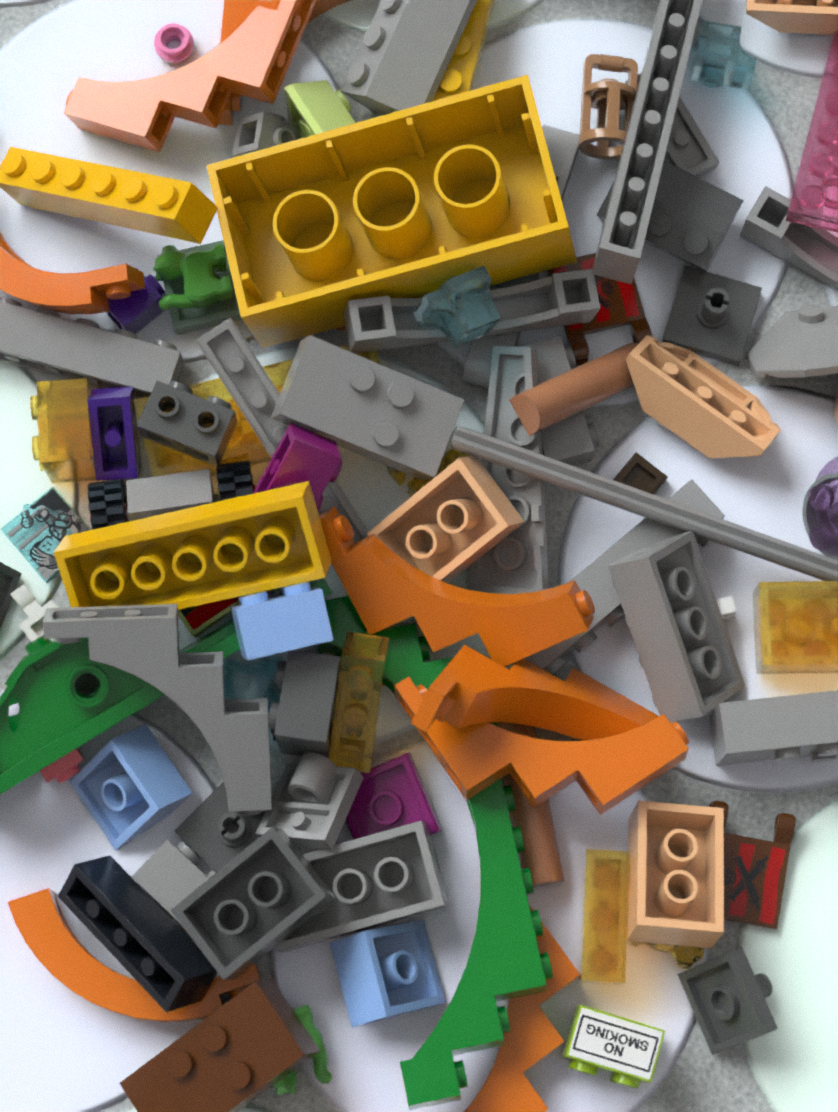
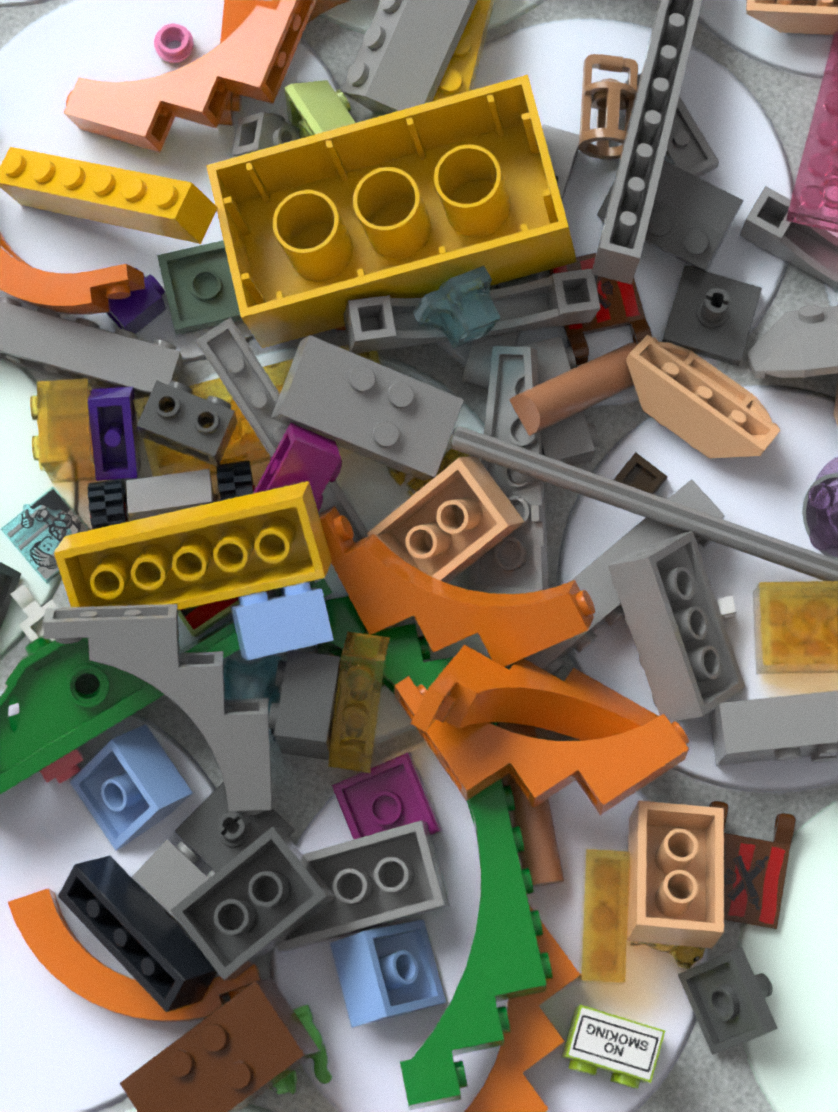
(197, 268): bright green animal -> none
(312, 801): light grey plate -> none
(720, 57): clear light blue brick -> none

